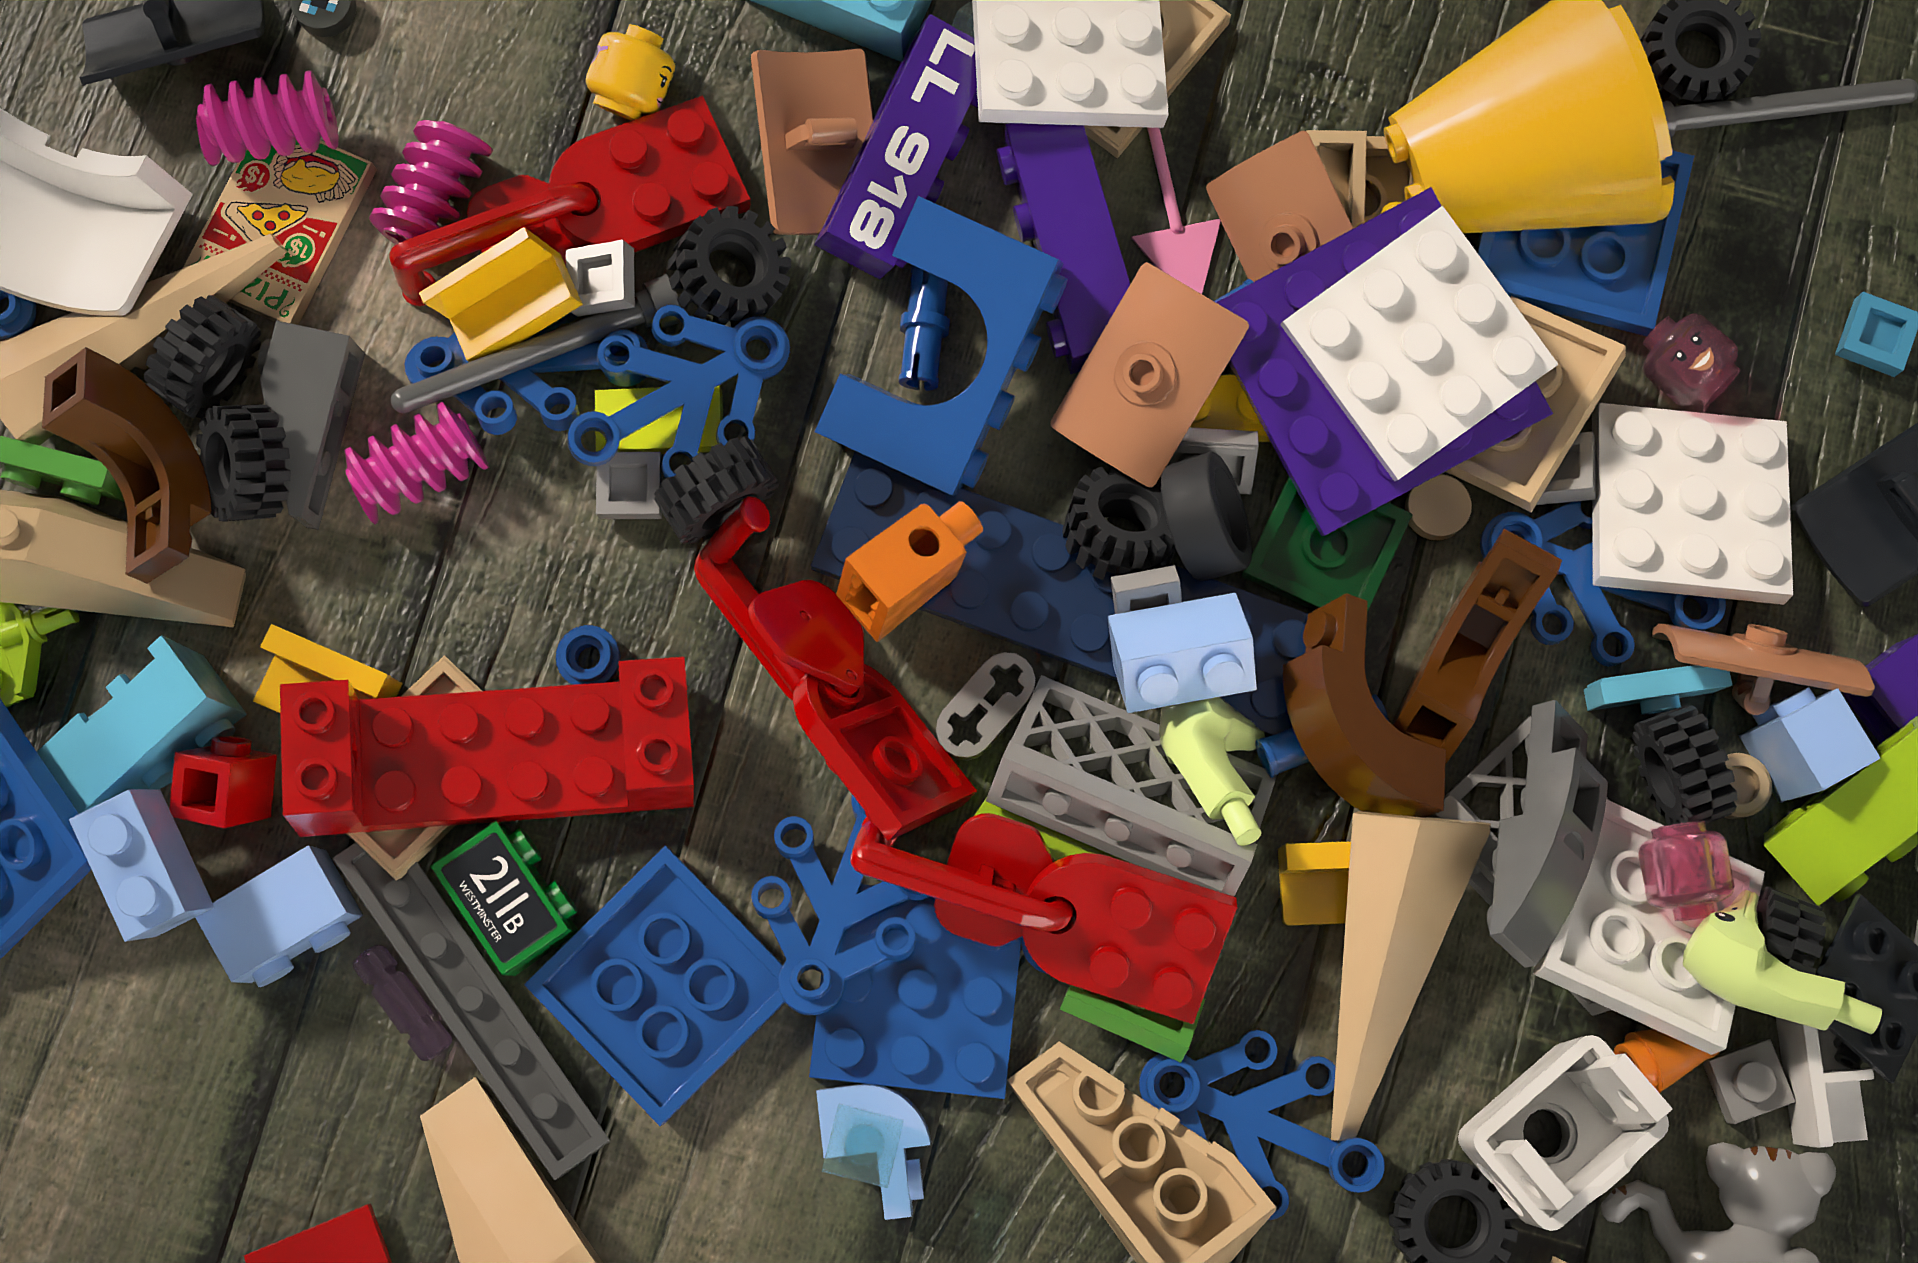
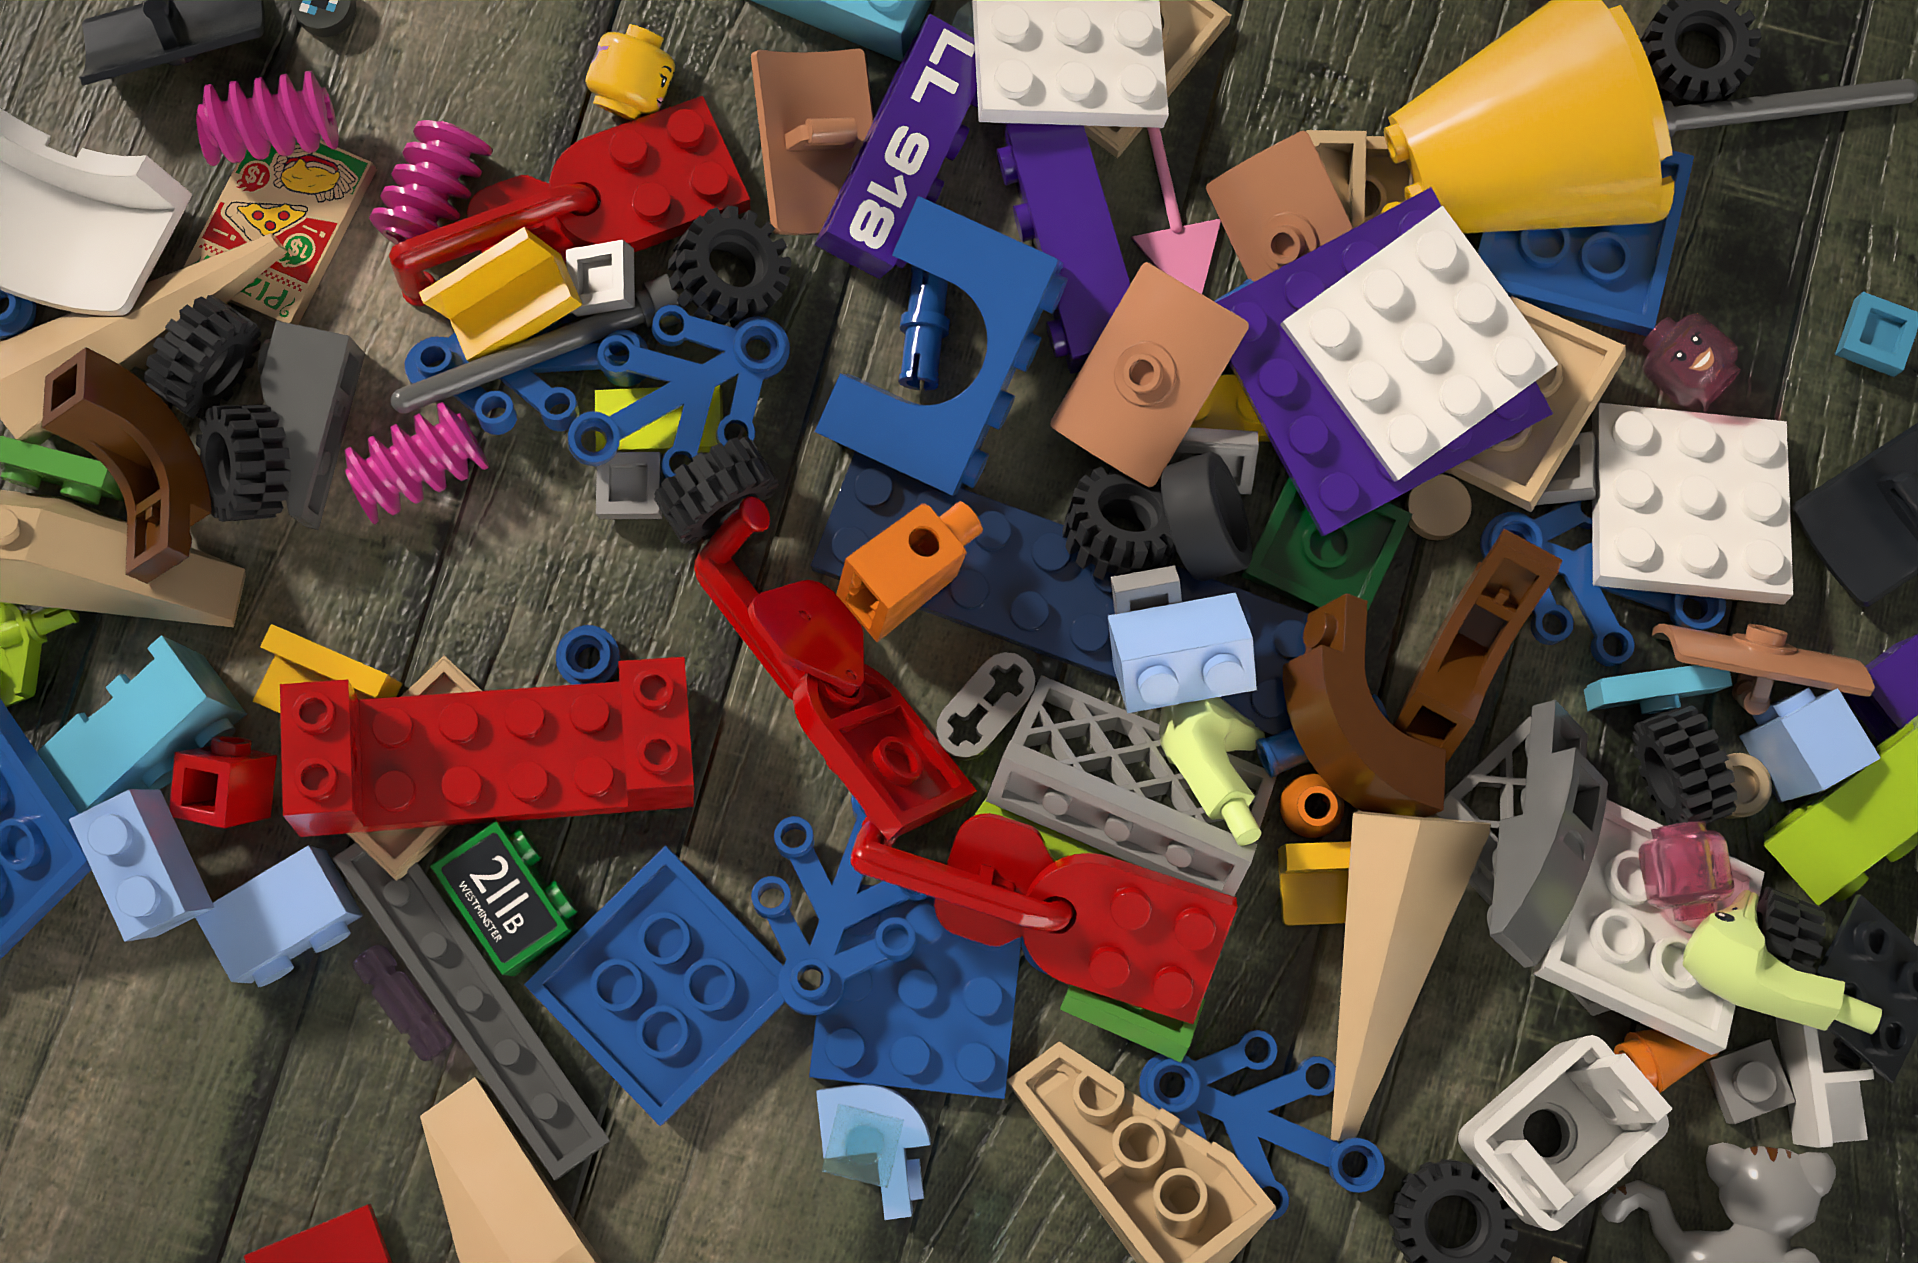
(1293, 809): none -> orange cone

